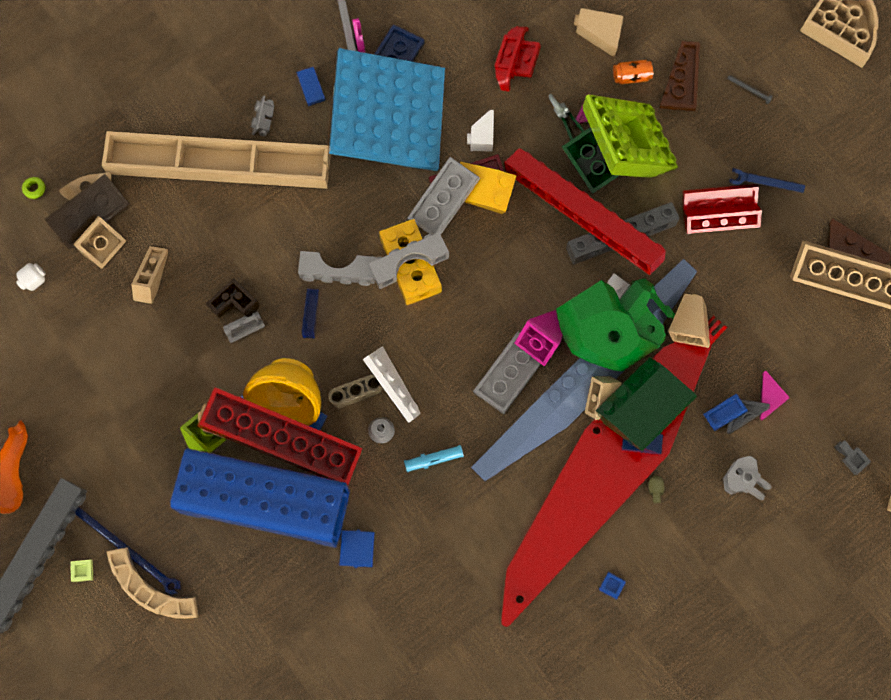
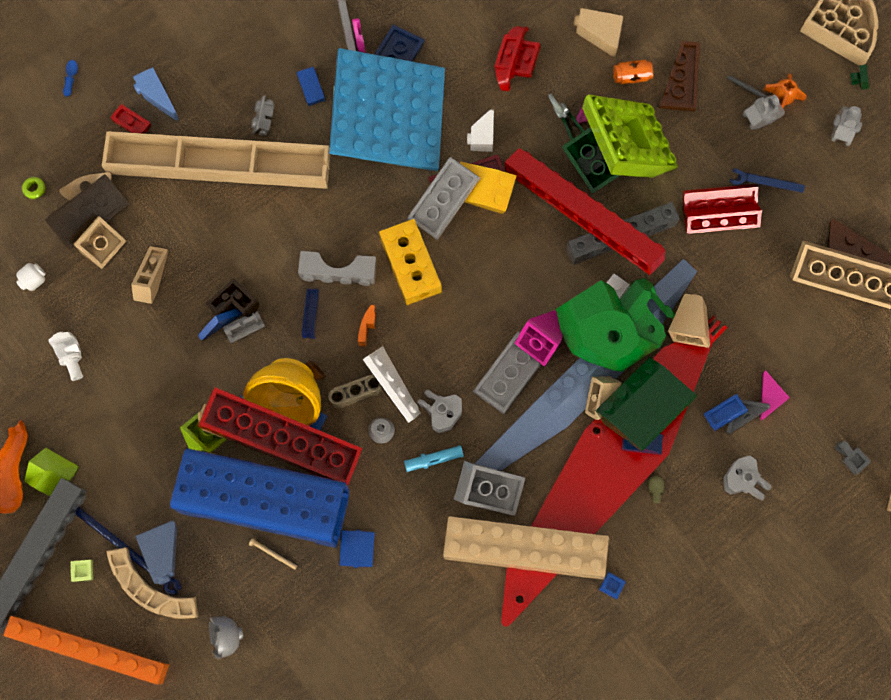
(47, 469): none -> lime slope
(68, 351): none -> white piece
(71, 70): none -> blue piece
(86, 650): none -> orange brick
(130, 120): none -> red plate
(153, 92): none -> medium blue slope
(159, 551): none -> sand blue slope
(219, 322): none -> blue tile
(224, 636): none -> light grey cylinder
(253, 542): none -> tan piece
(317, 372): none -> reddish brown tile
(367, 322): none -> orange slope
(430, 249): light grey arch -> none
(441, 409): none -> light grey hinge
(489, 488): none -> light grey slope
(526, 547): none -> tan brick
(764, 112): none -> light grey hinge
(786, 91): none -> orange piece
(847, 124): none -> light grey hinge
(862, 77): none -> dark green tile

